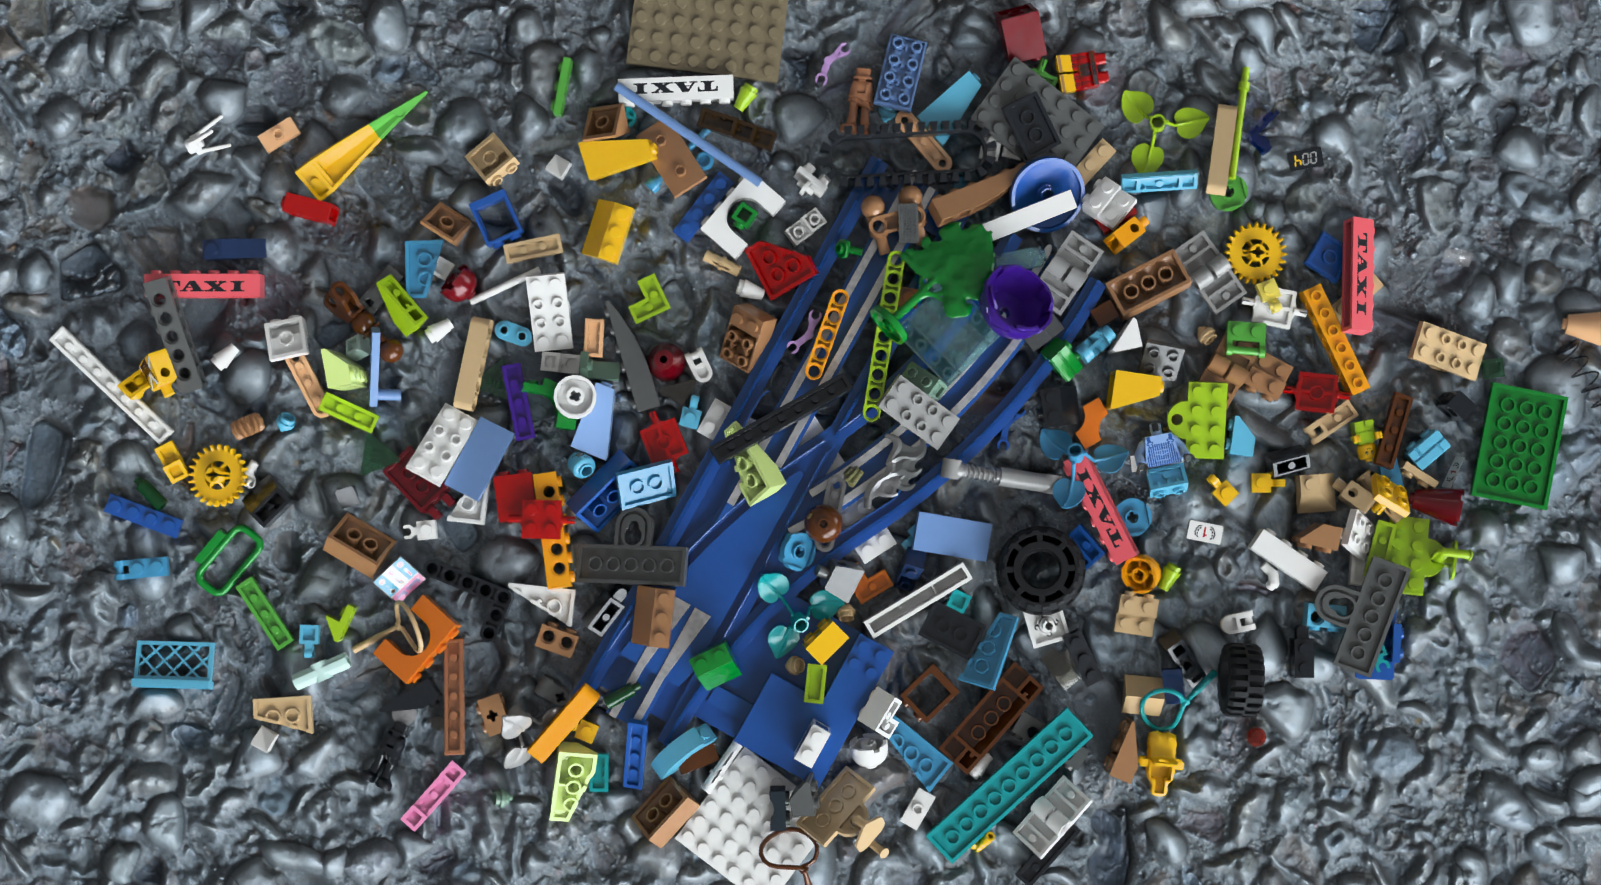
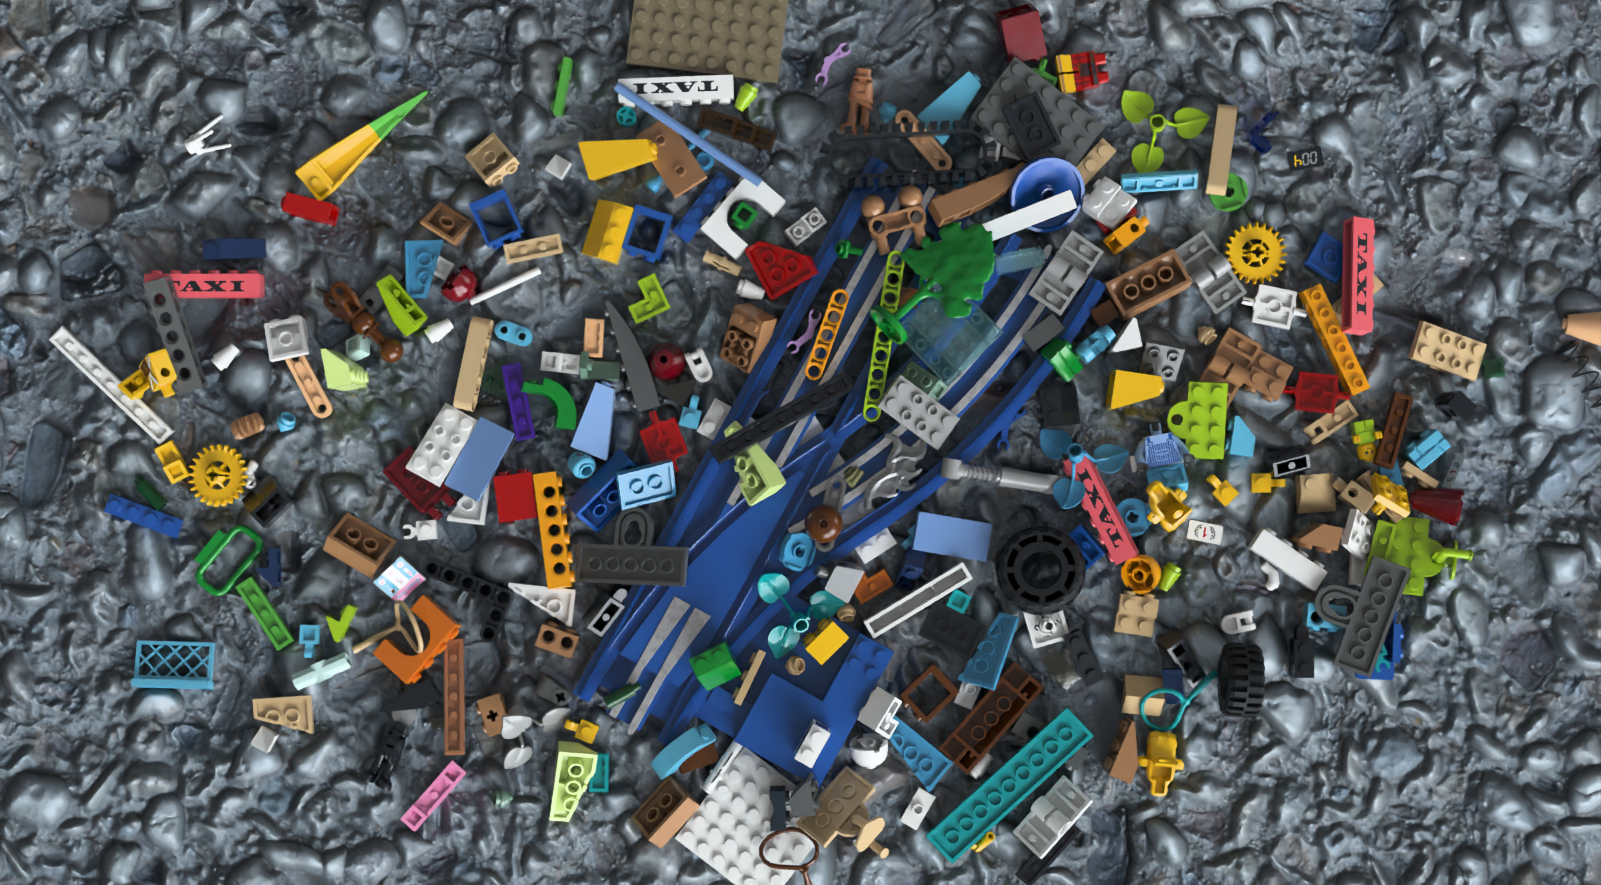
(142, 568): dark azure plate -> none
(273, 573): none -> dark blue slope
(279, 134): light nougat plate -> none
(347, 496): slope -> none
(348, 412): lime plate -> none
(374, 393): piece -> none
(376, 455): clear green piece -> none
(541, 519): red plate -> none
(549, 311): white plate -> none
(563, 722): light orange beam -> none
(575, 385): white wheel -> none
(605, 122): medium nougat slope -> none
(635, 754): blue plate -> none
(652, 214): none -> blue window
(653, 616): medium nougat slope -> none
(748, 676): none -> tan plate
(809, 183): white hips -> none
(815, 683): lime tile -> none
(900, 73): medium blue tile -> none
(908, 223): dark grey tile -> none
(967, 695): none -> white plate
(1022, 299): dark purple piece -> none
(1089, 431): orange tile -> none
(1166, 505): none -> yellow piece
(1243, 88): lime bar -> none
(1245, 332): bright green plate -> none
(1256, 737): clear red plate -> none
(1269, 292): light yellow plate -> none
(1518, 446): green plate -> none

